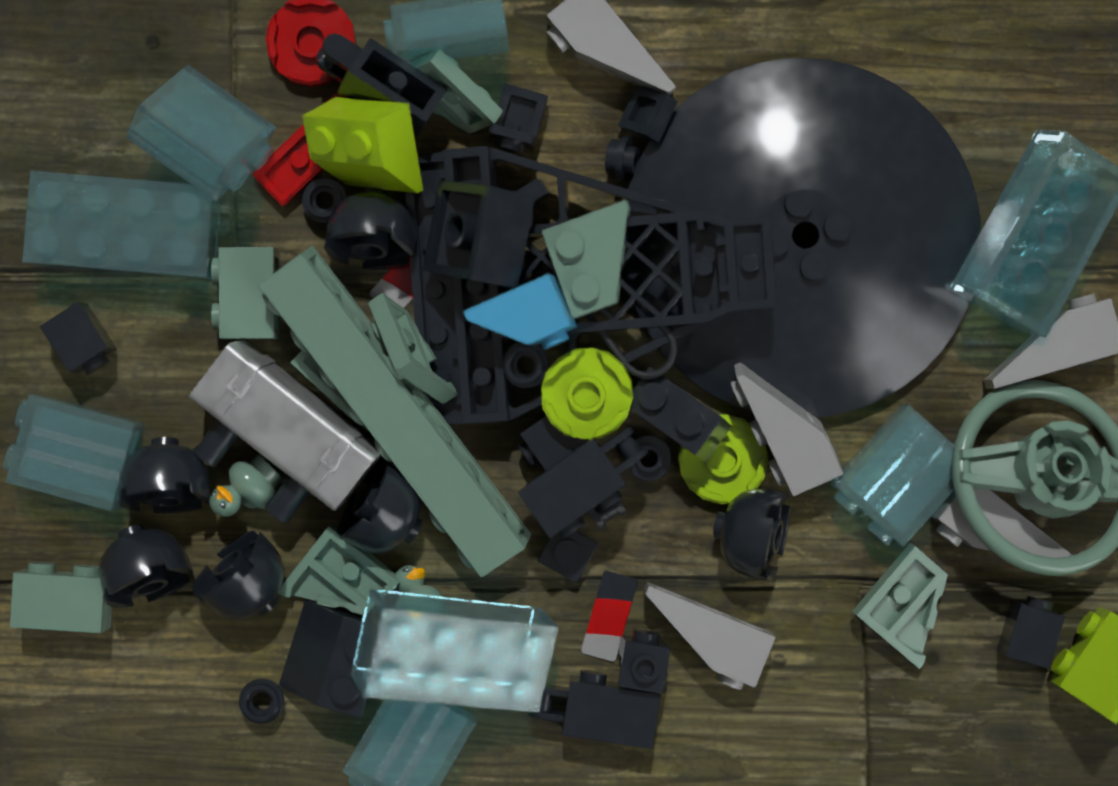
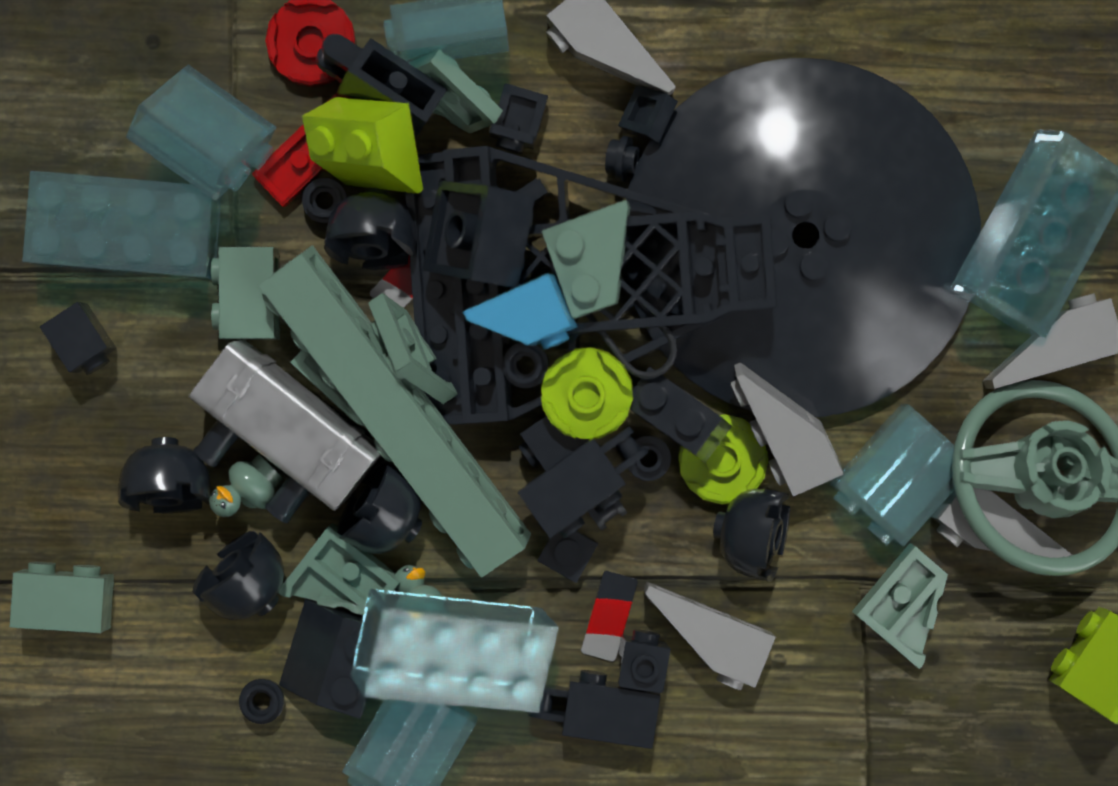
(70, 450): clear light blue brick -> none
(141, 565): black cylinder -> none
(1031, 632): black brick -> none

